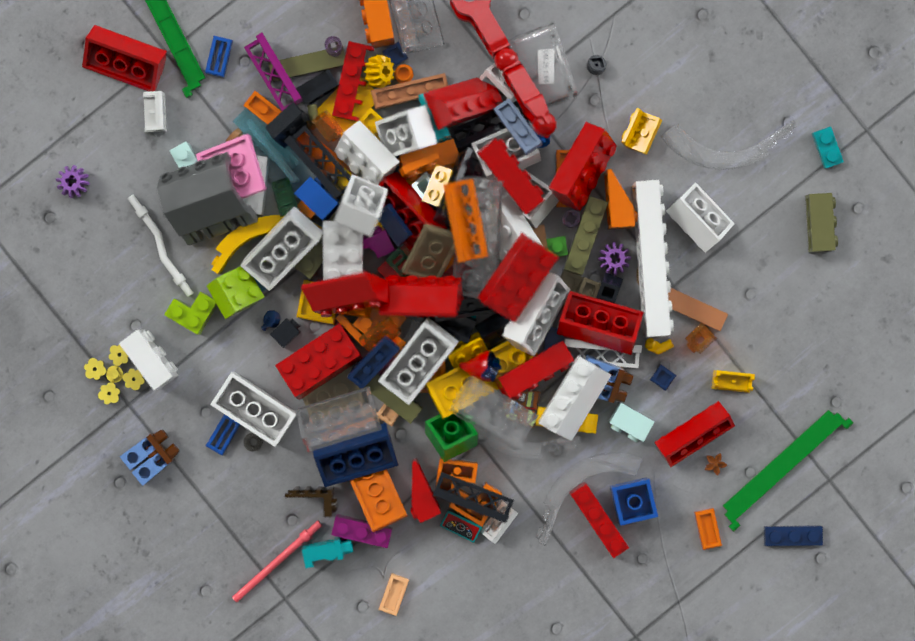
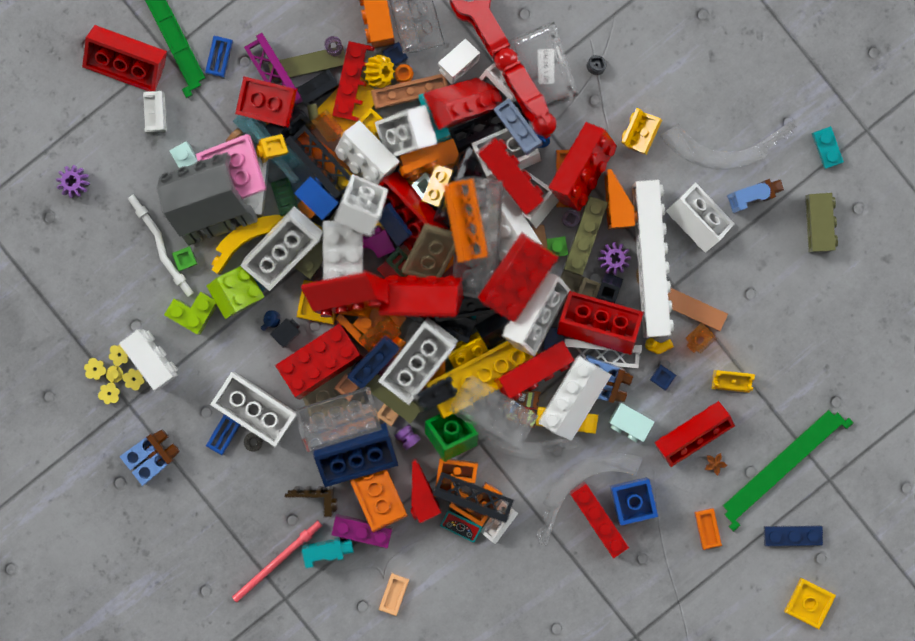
(184, 258): none -> bright green plate
(266, 101): none -> red plate
(271, 147): none -> yellow bracket
(345, 385): none -> nougat tile
(407, 436): none -> medium lavender wheel
(435, 394): none -> black hinge
(459, 61): none -> white hinge
(483, 366): hat -> none
(760, 192): none -> medium blue hips
(809, 603): none -> yellow tile

